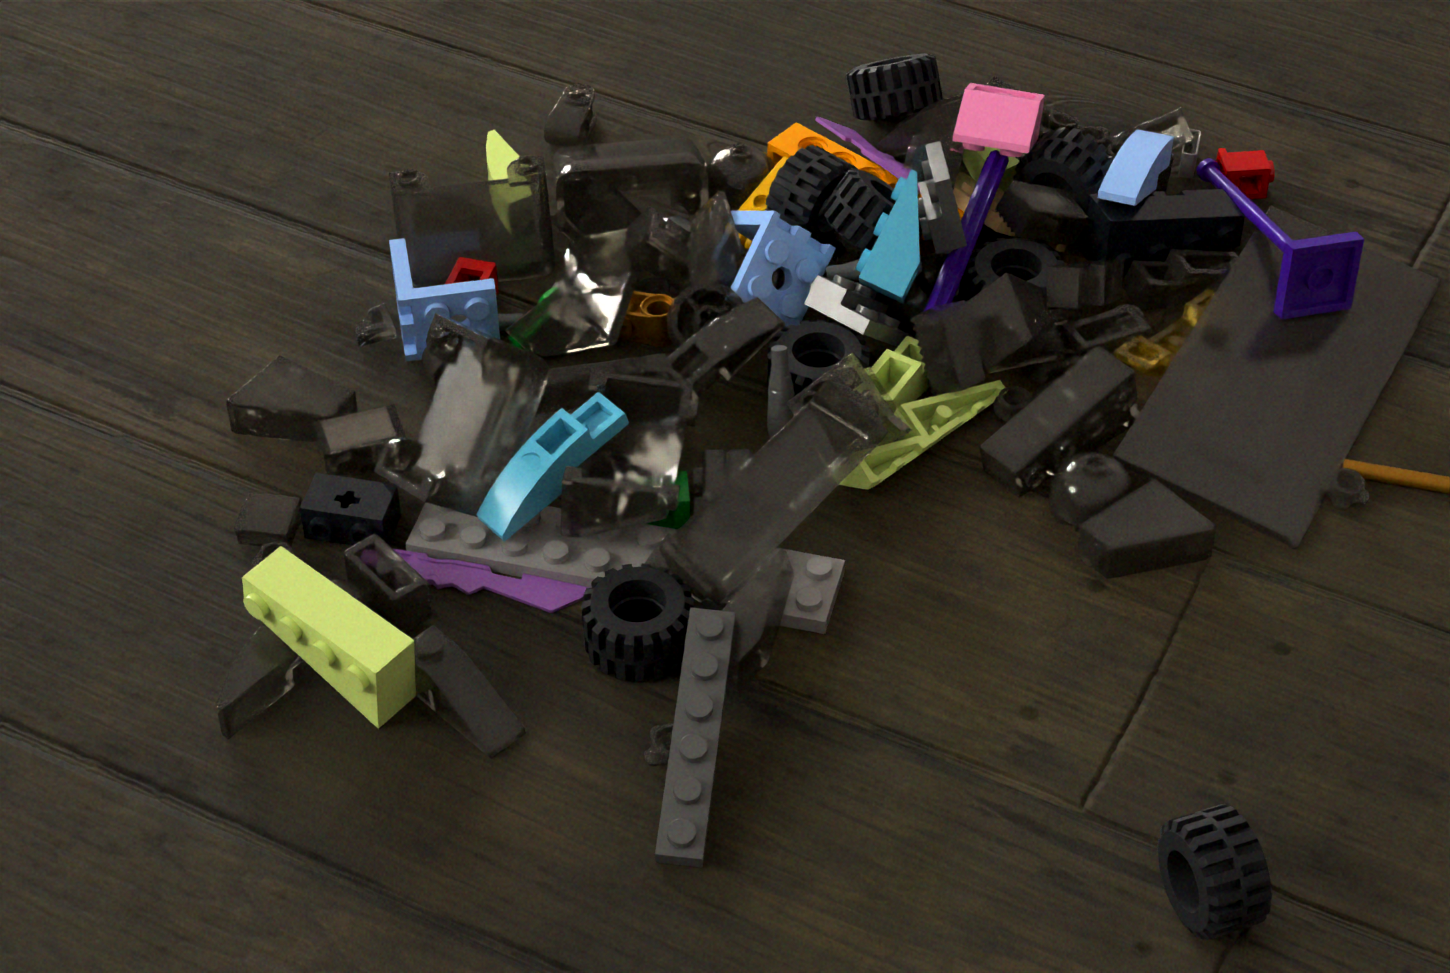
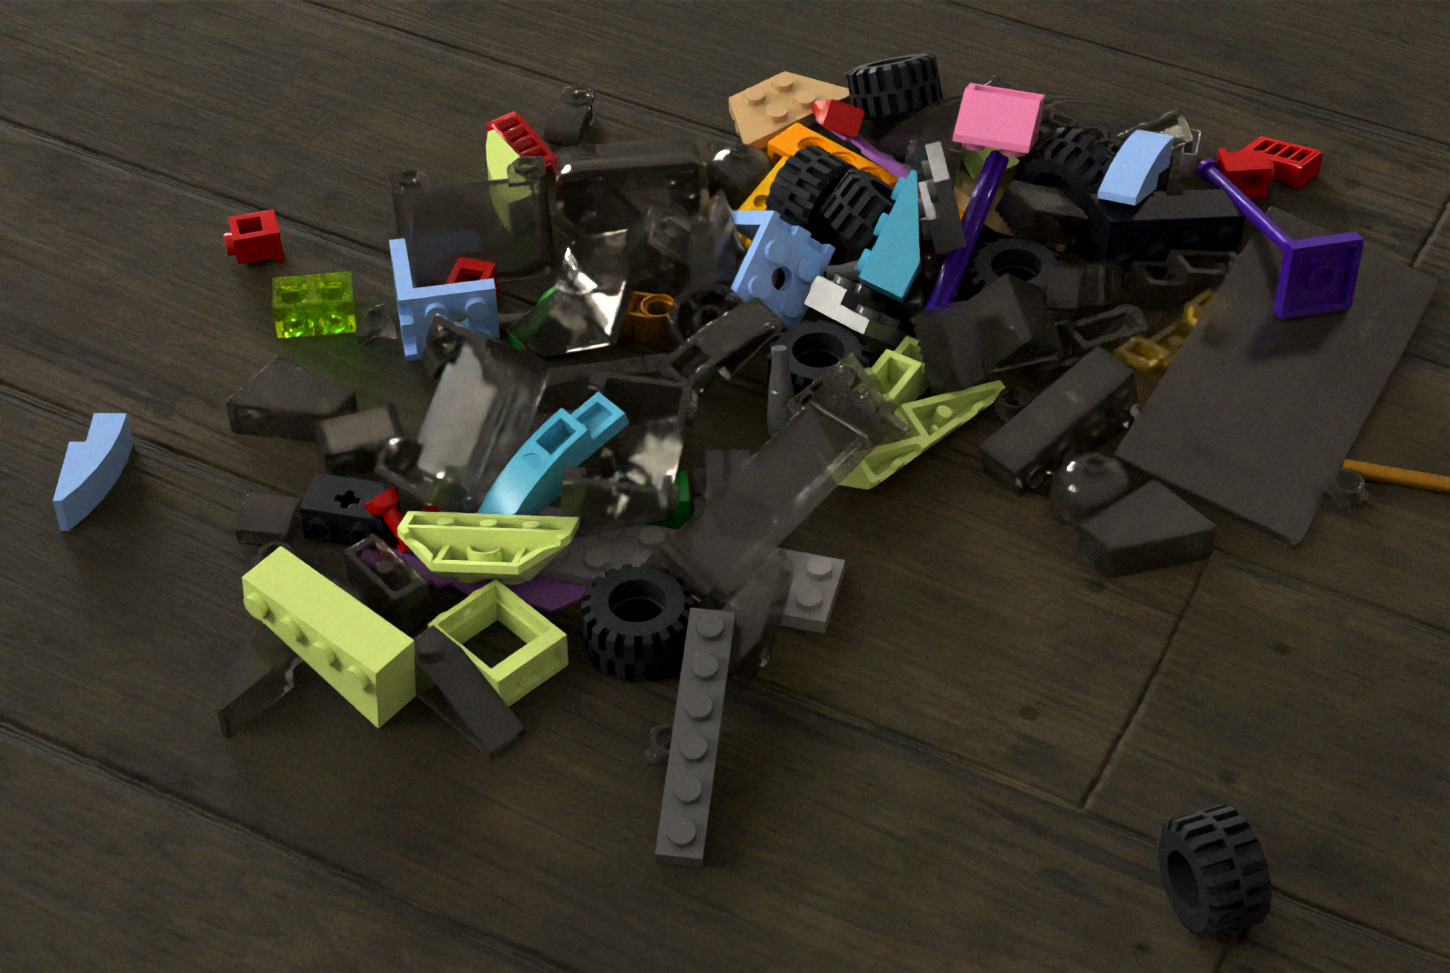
(92, 468): none -> light blue slope
(254, 237): none -> red brick
(314, 304): none -> clear neon green brick
(385, 505): none -> red piece
(486, 544): none -> yellowish green wedge
(521, 137): none -> red slope
(526, 668): none -> yellowish green window
(778, 104): none -> tan wing
(838, 116): none -> red slope
(1292, 162): none -> red slope

